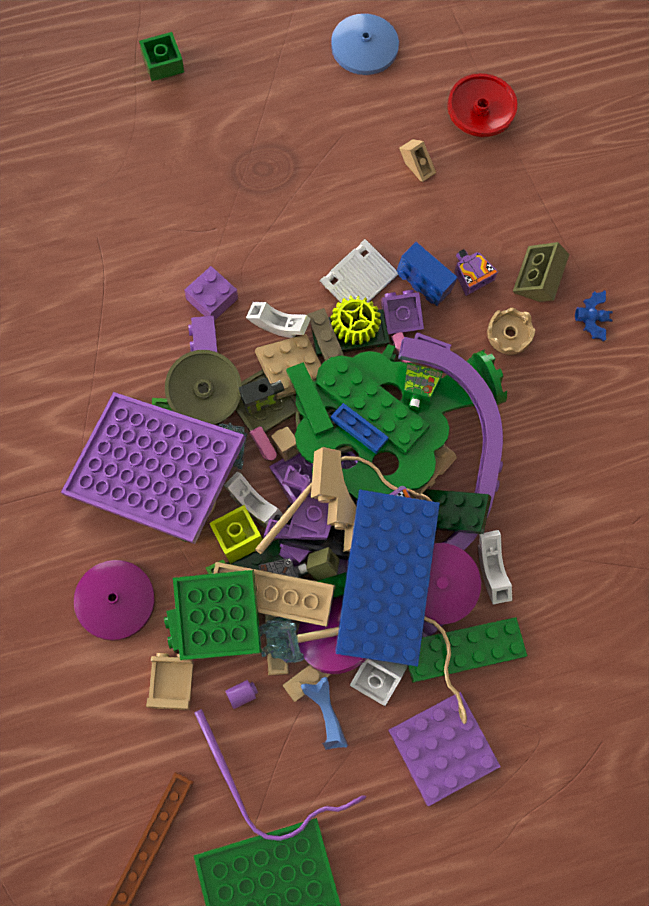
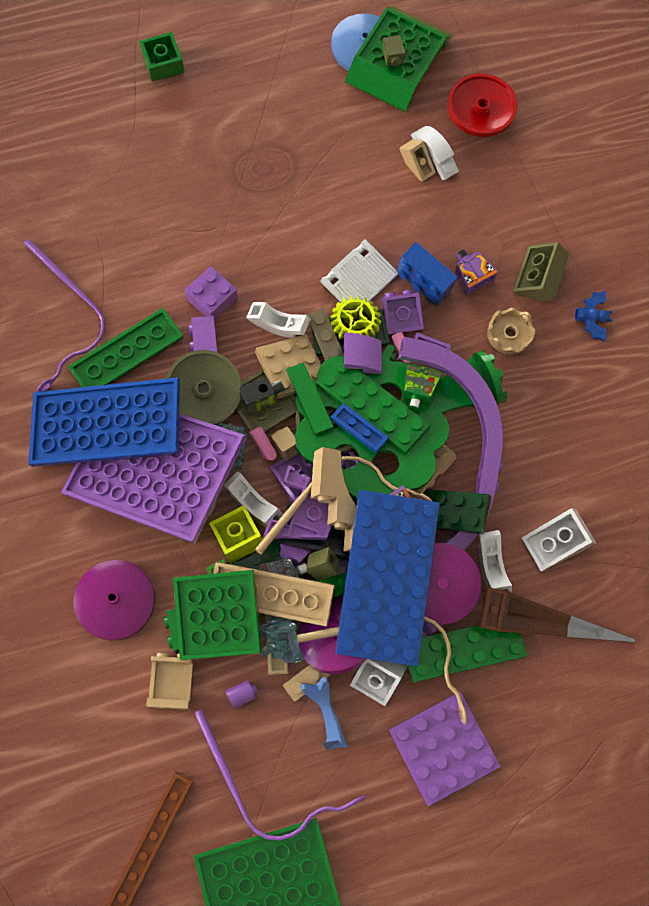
(53, 267): none -> medium lavender piece
(105, 422): none -> blue plate
(127, 351): none -> green plate
(362, 353): none -> medium lavender slope
(393, 51): none -> olive brick
(396, 83): none -> green slope
(438, 150): none -> white arch
(516, 614): none -> reddish brown plate
(558, 539): none -> white slope

